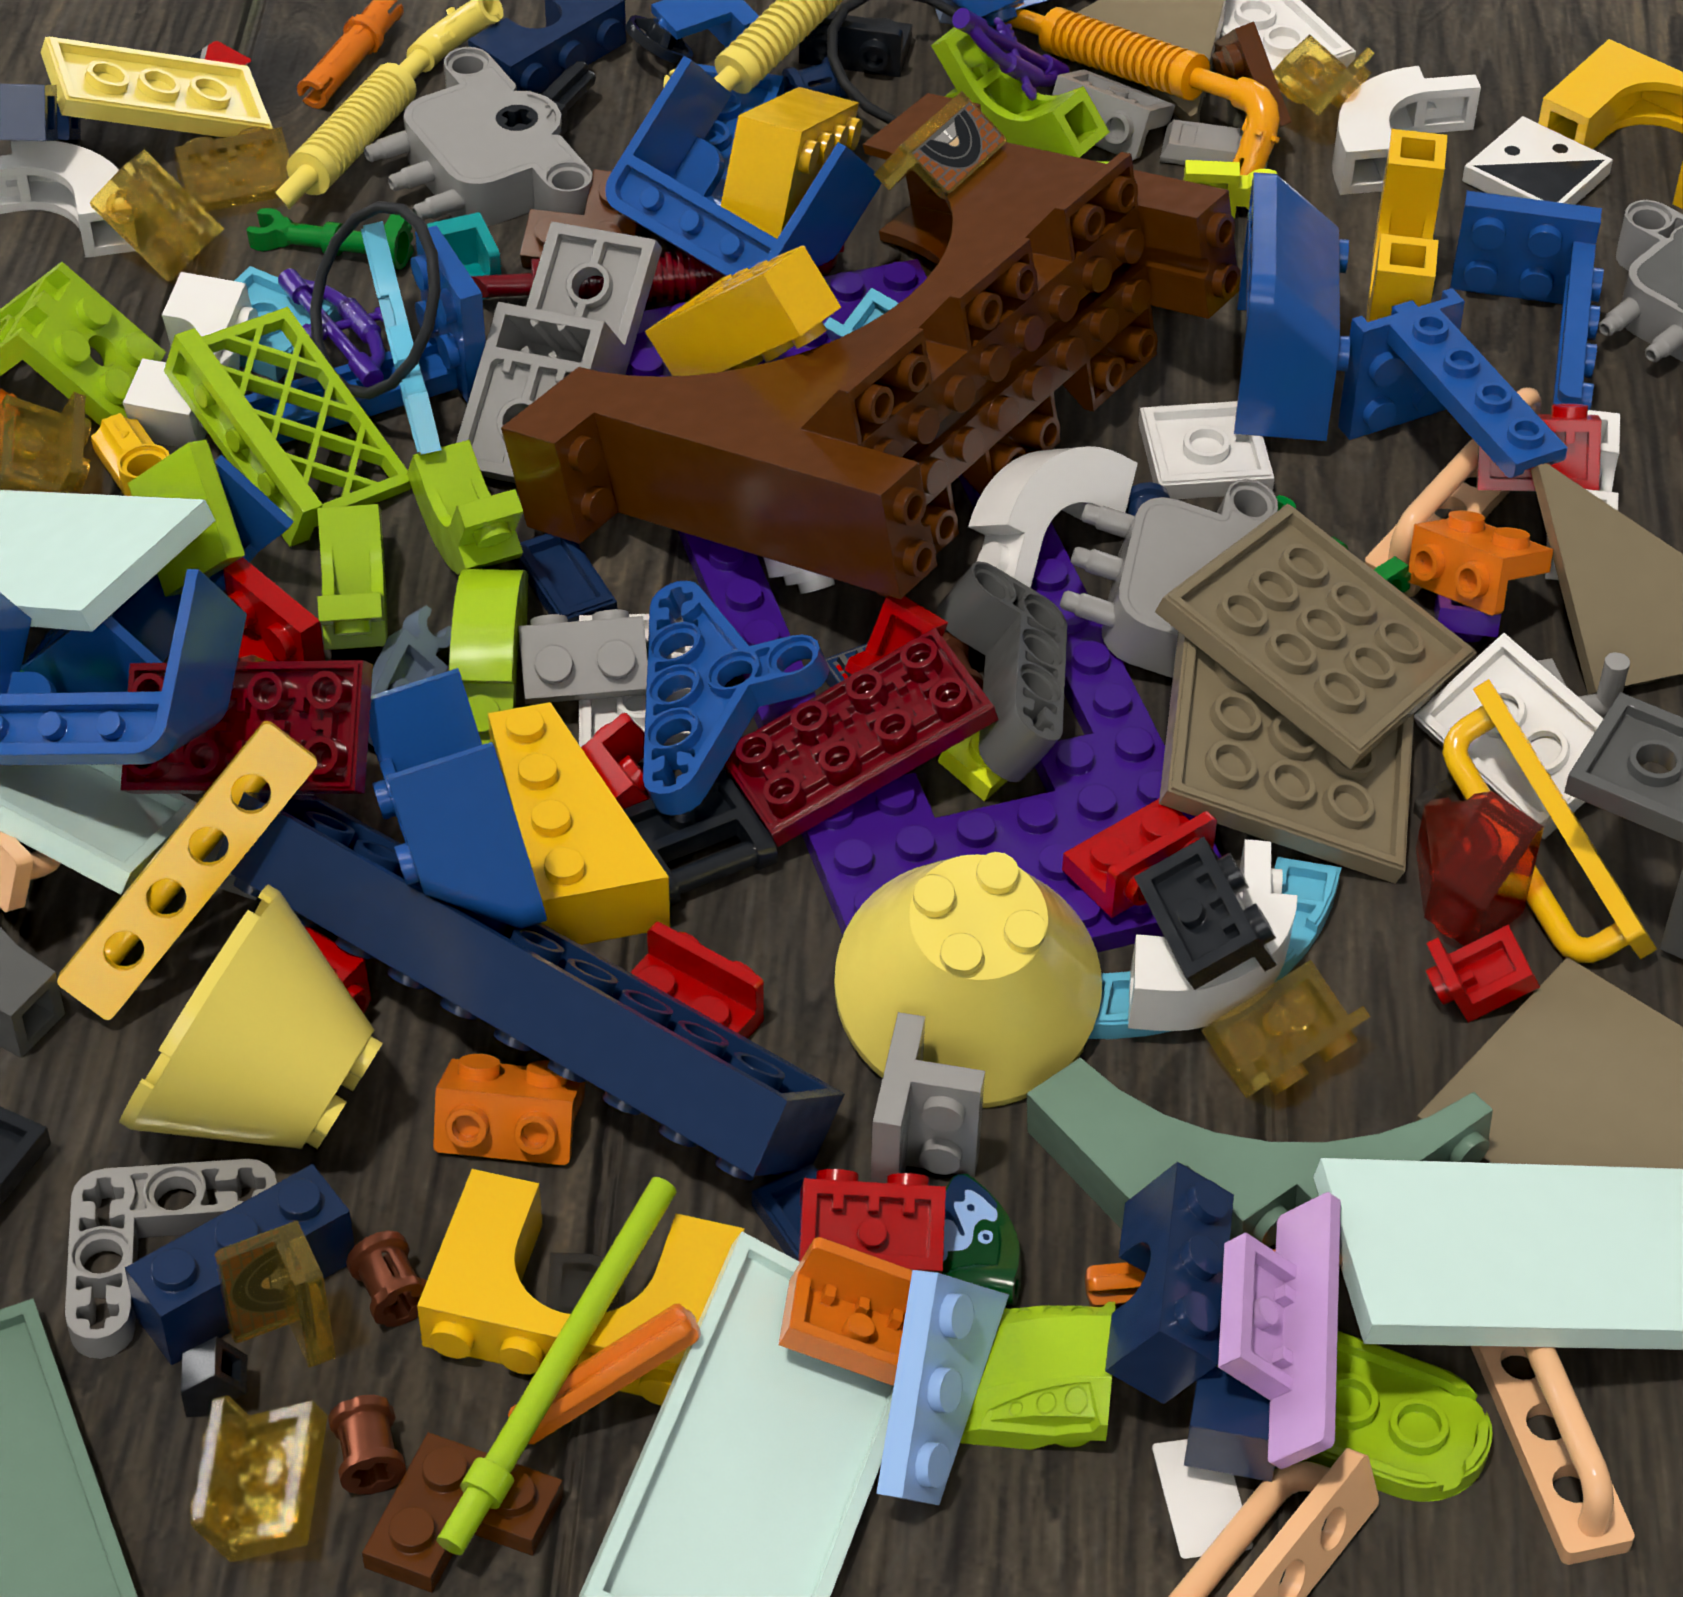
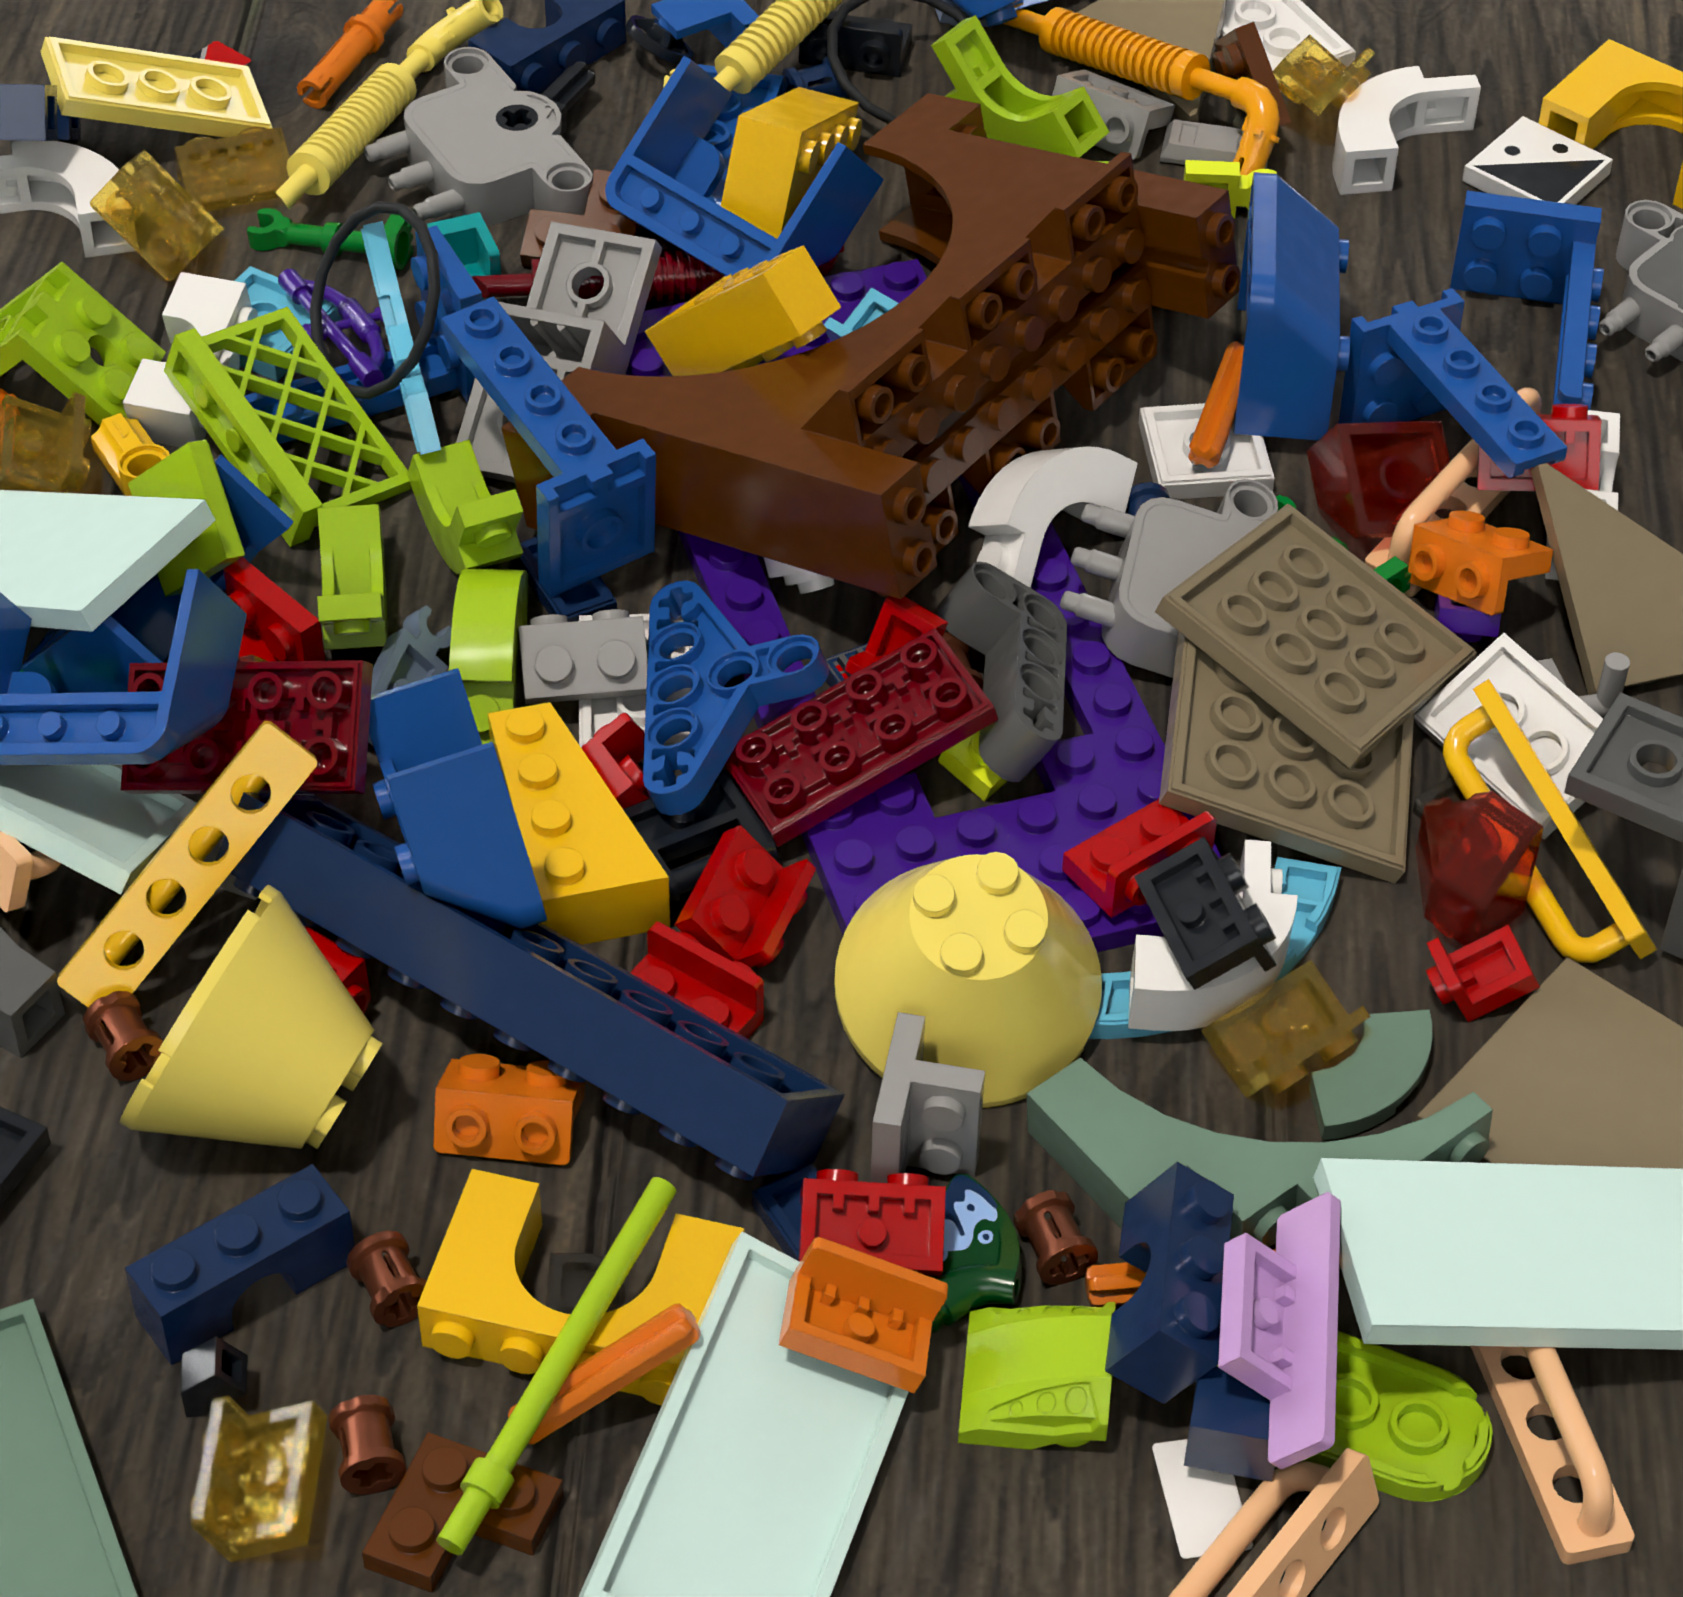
(123, 1035): none -> copper bush
(136, 1216): light grey beam -> none
(276, 1284): clear yellow panel -> none
(601, 498): none -> blue bracket
(745, 900): none -> red bracket
(936, 1380): light blue wing -> none
(945, 148): panel -> none
(1020, 62): dark purple piece -> none
(1069, 1242): none -> copper bush
(1218, 410): none -> orange axle
(1374, 471): none -> clear red slope
(1374, 1078): none -> sand green tile
(1406, 220): yellow arch -> none

